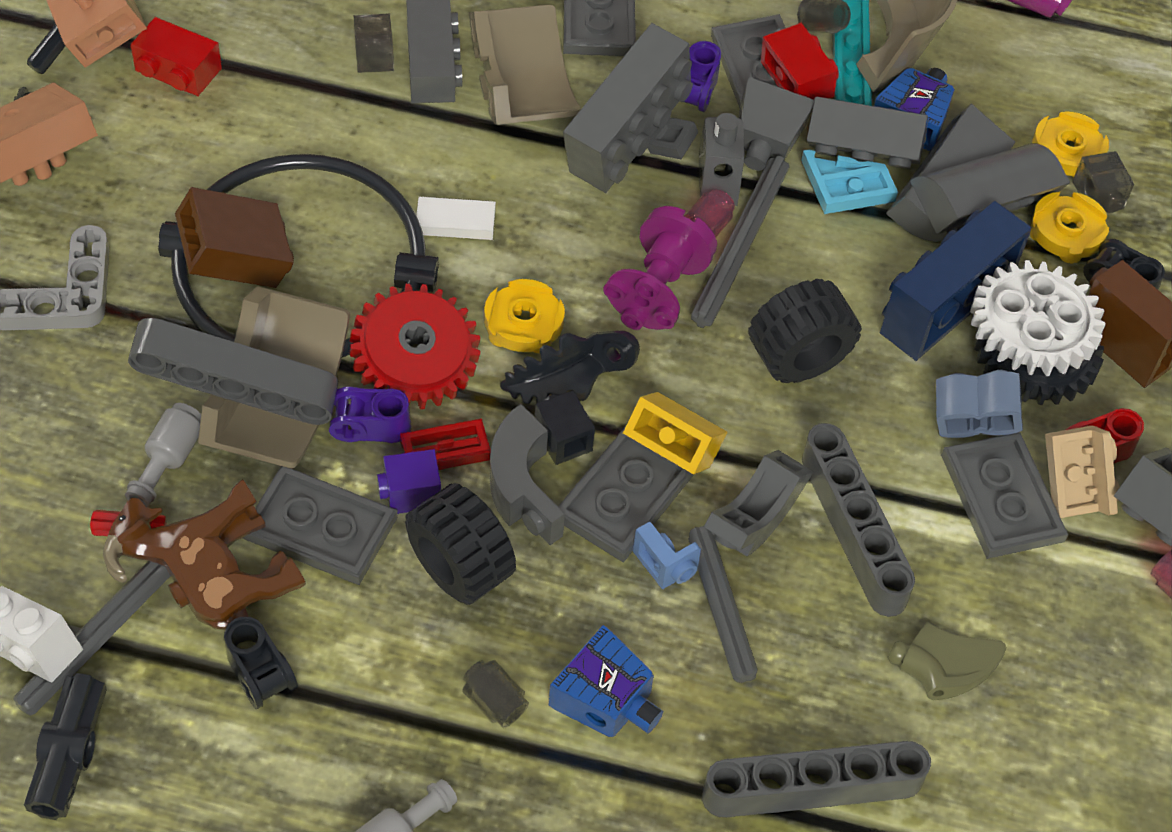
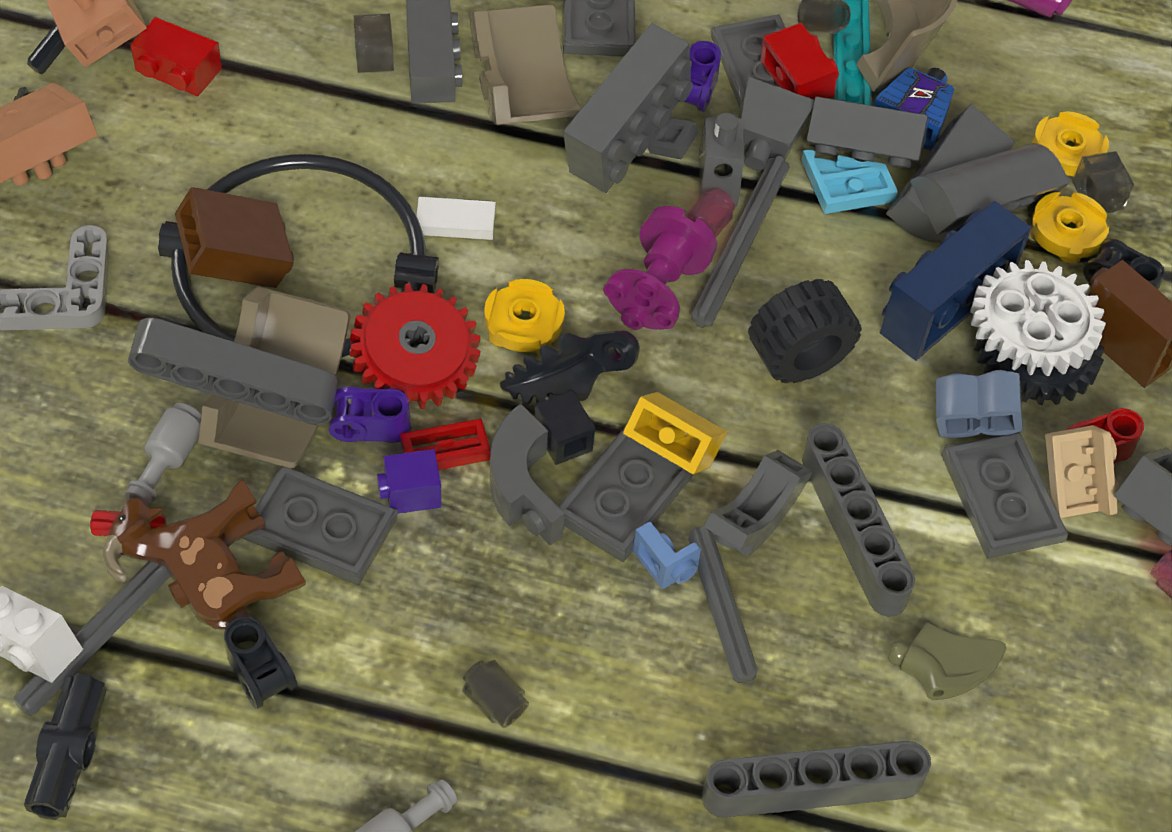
(460, 543): black tyre -> none
(606, 687): blue torso -> none

